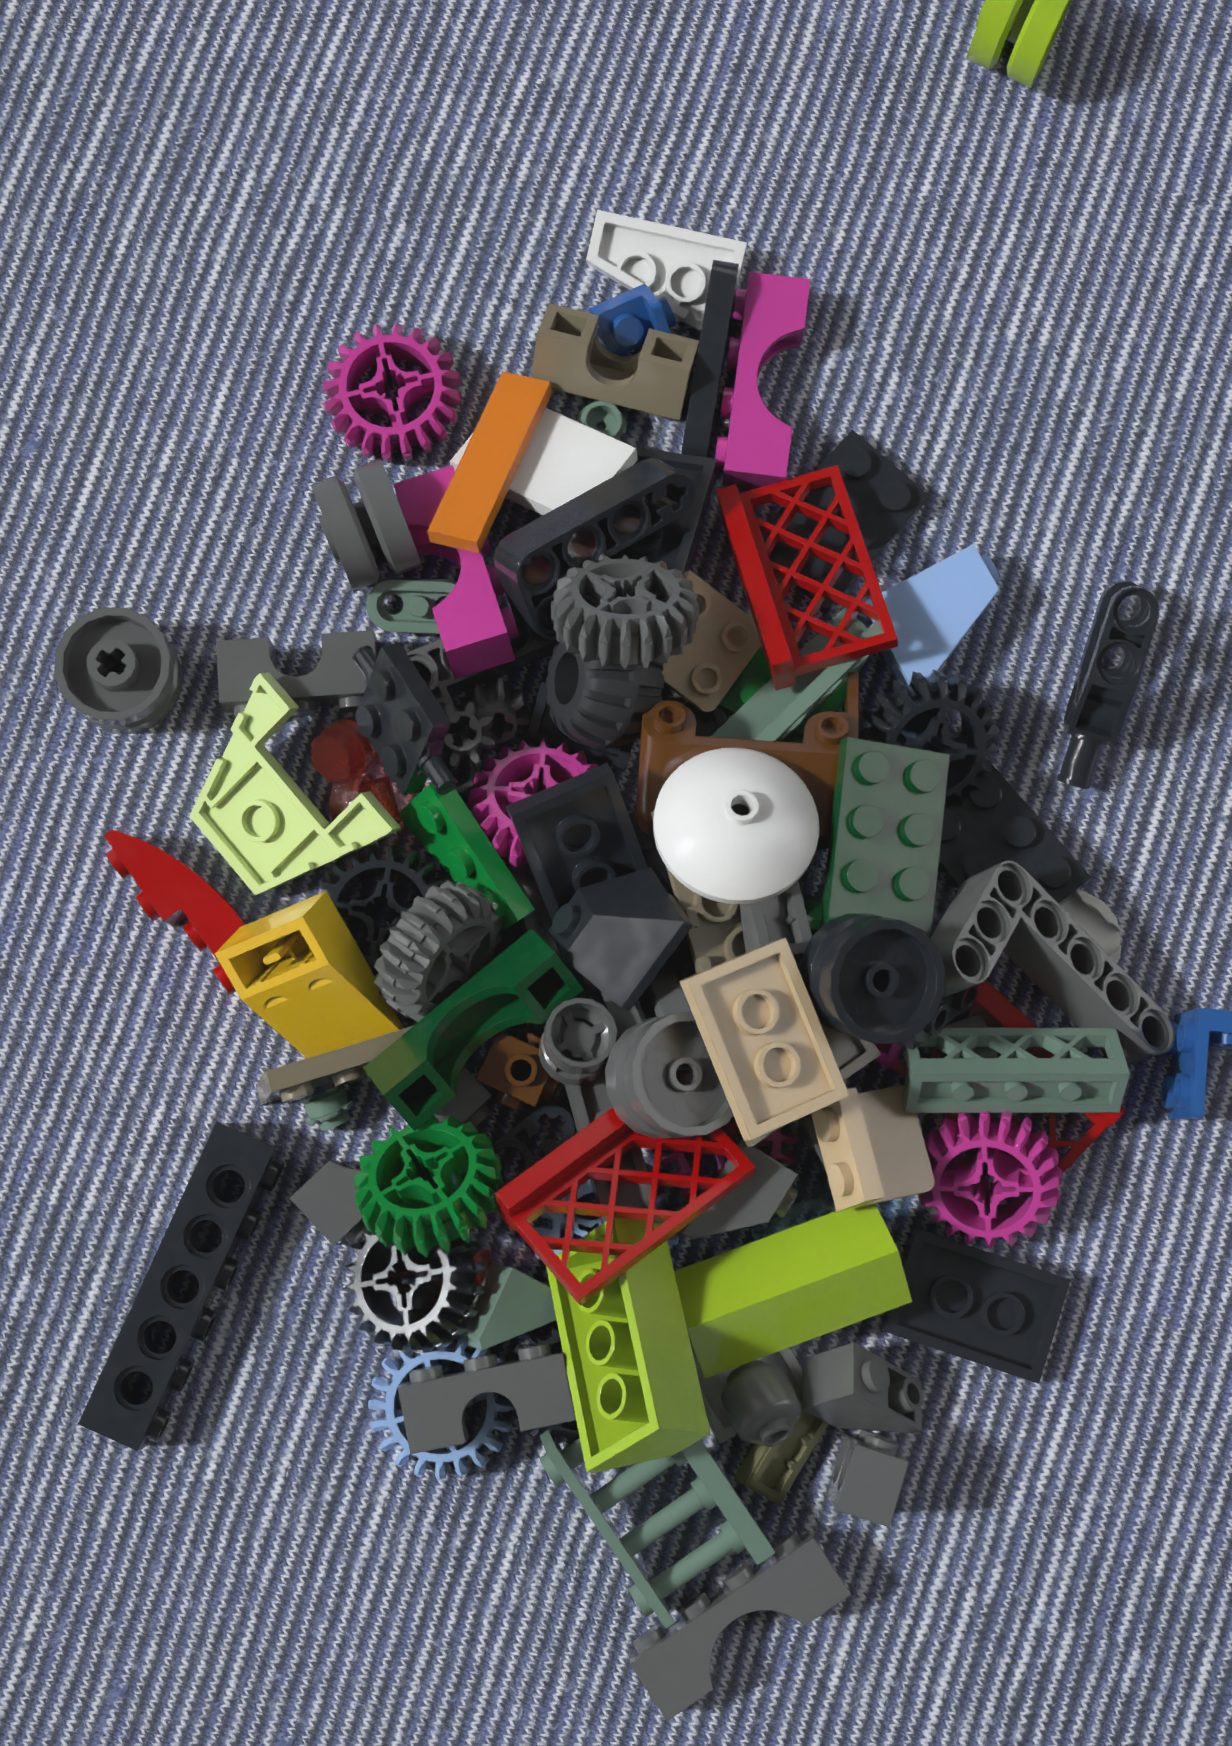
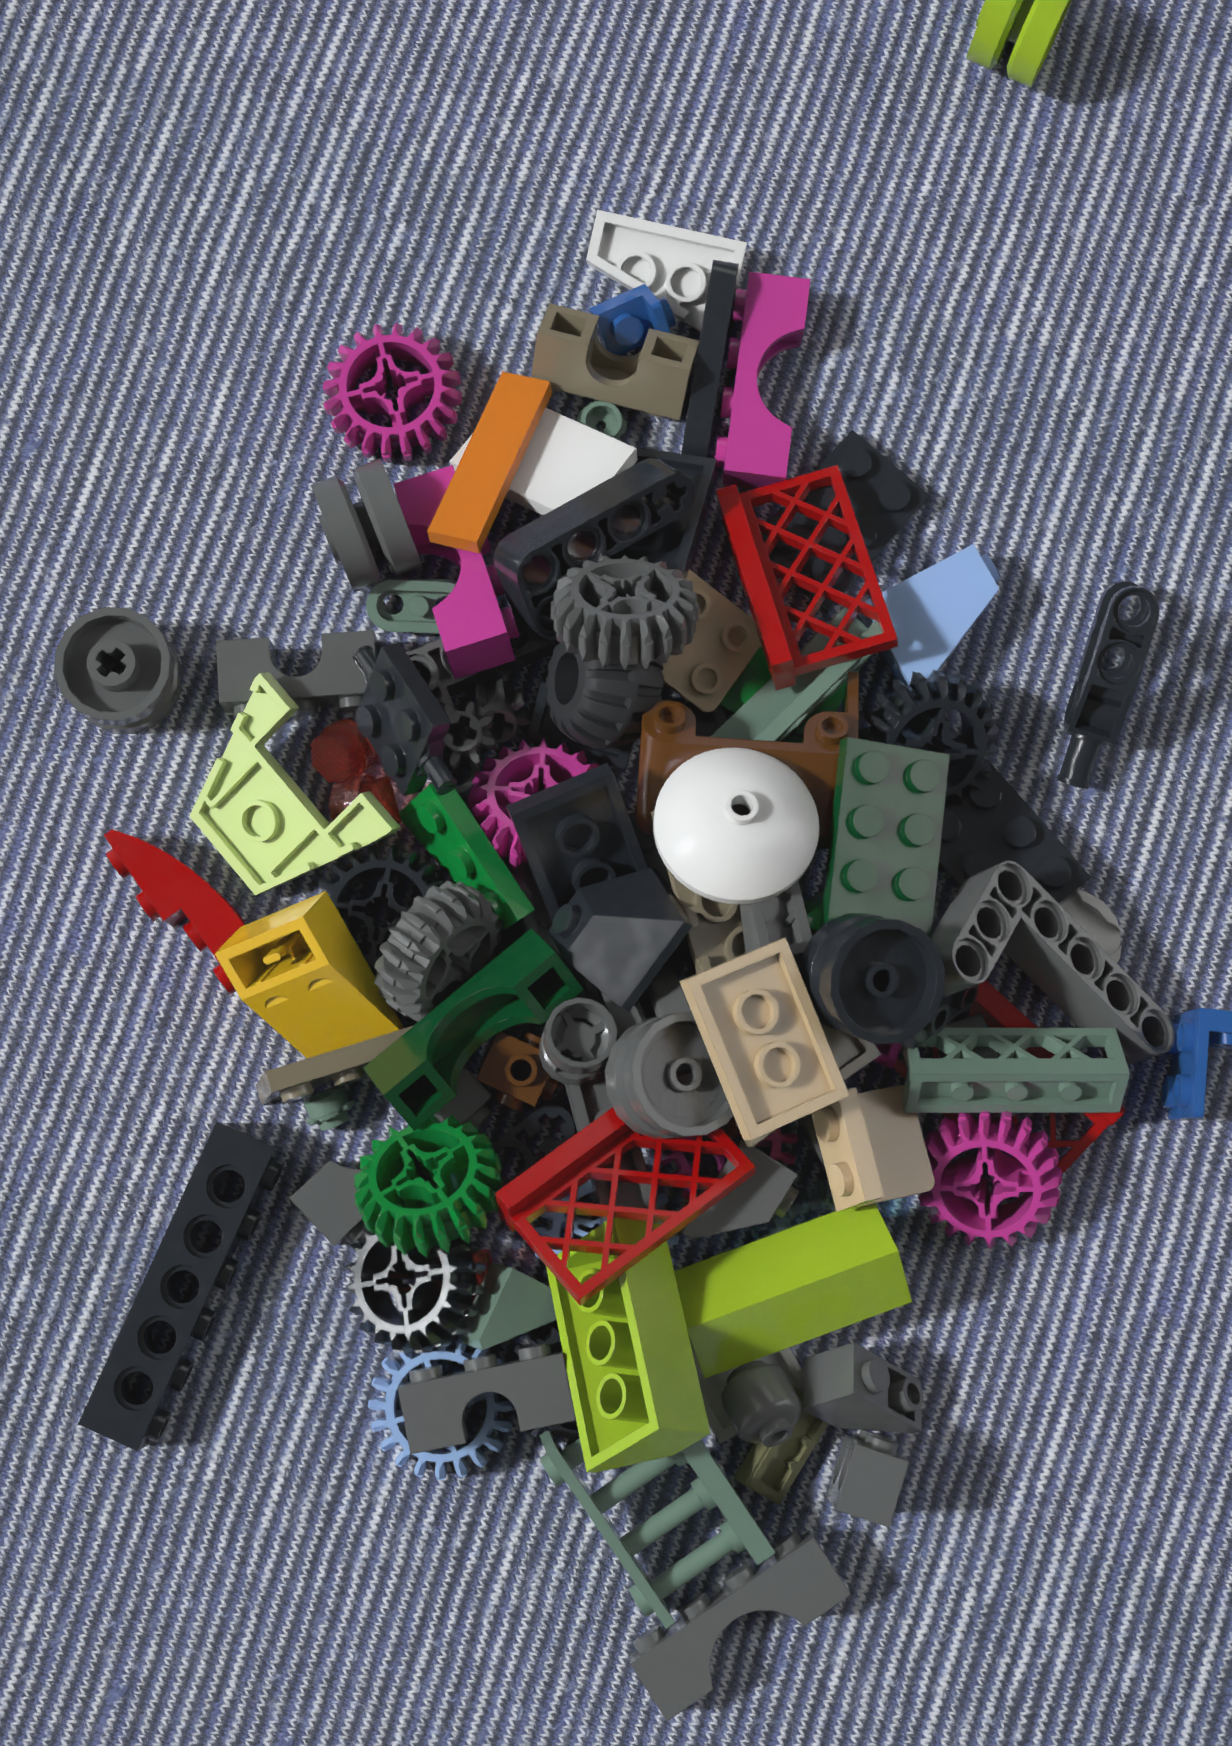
(978, 1305): black plate -> none

